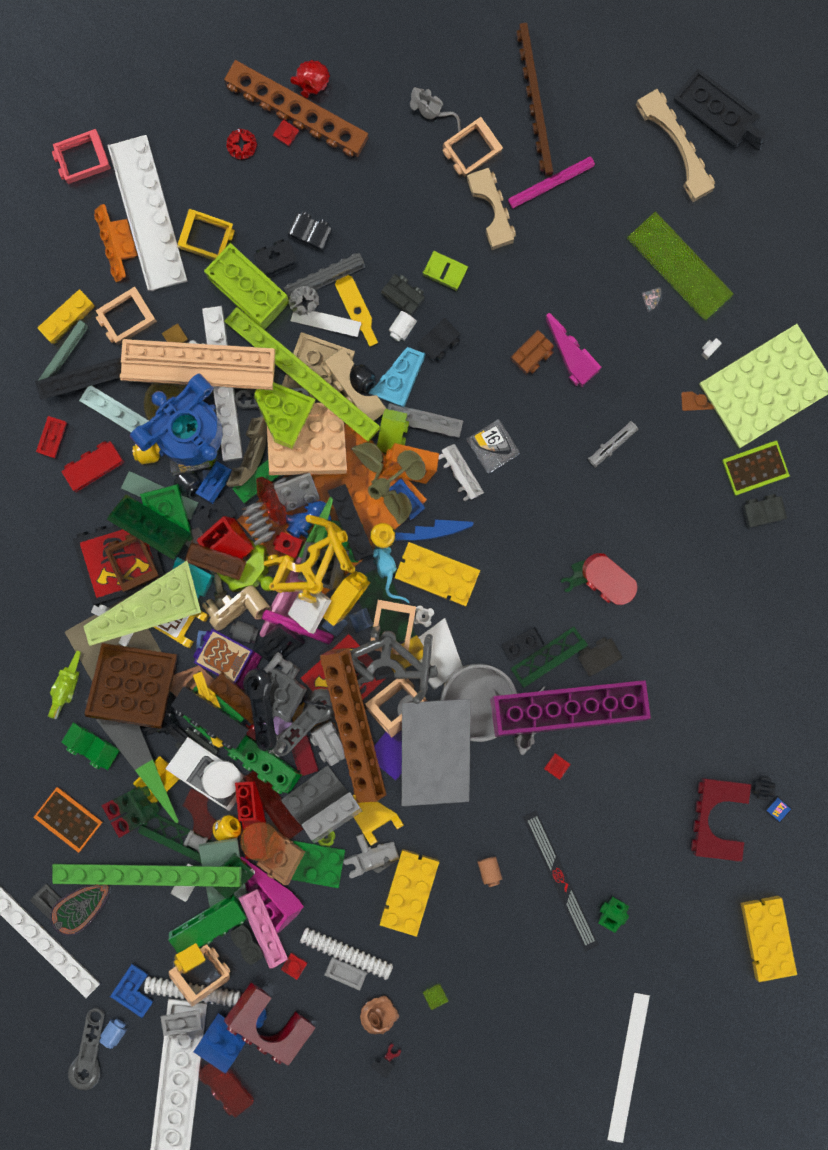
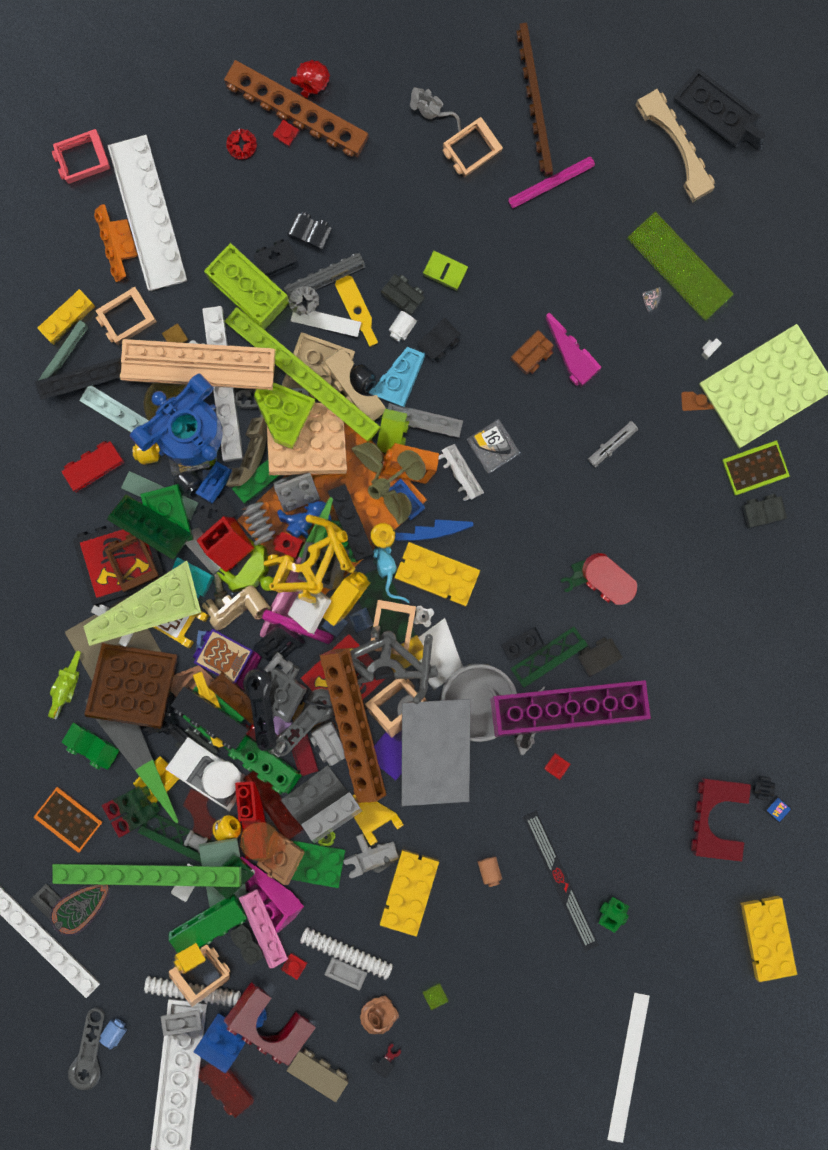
(51, 437): red plate -> none
(128, 994): blue plate -> none
(192, 214): yellow window -> none
(215, 561): reddish brown plate -> none
(244, 632): dark grey brick -> none
(274, 507): clear red tile -> none
(318, 1074): none -> dark tan brick
(483, 186): tan arch -> none

